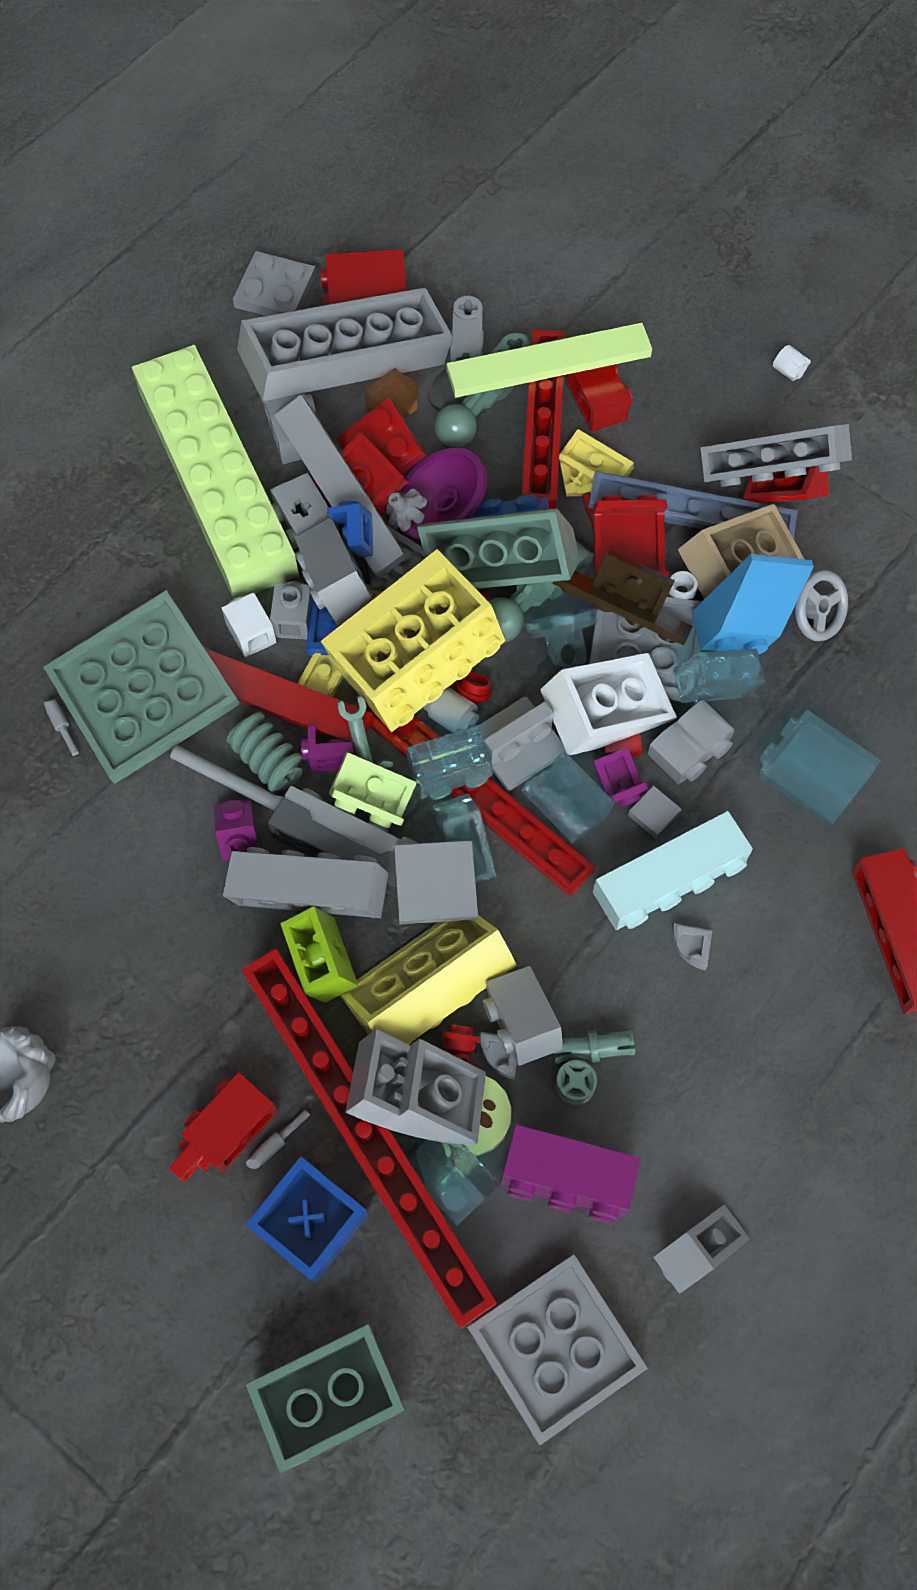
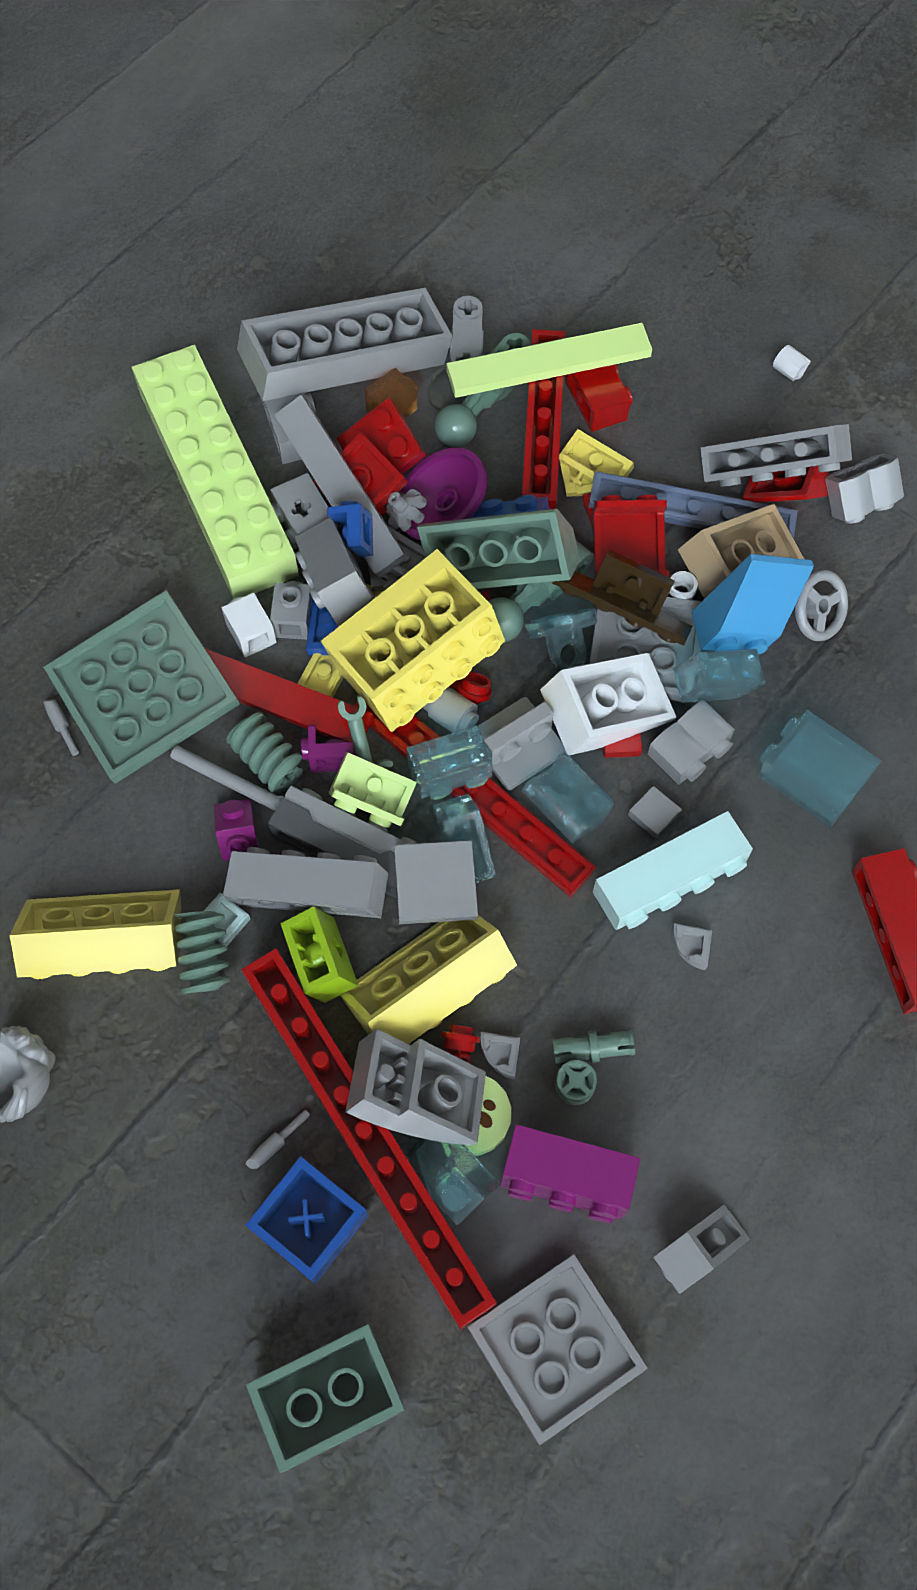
(97, 934): none -> light yellow slope
(202, 951): none -> sand green piece
(223, 1127): red hinge -> none
(234, 919): none -> light aqua tile
(274, 285): light grey plate -> none
(362, 275): red panel -> none
(523, 1015): light grey brick -> none
(619, 777): magenta bracket -> none
(864, 488): none -> light grey brick

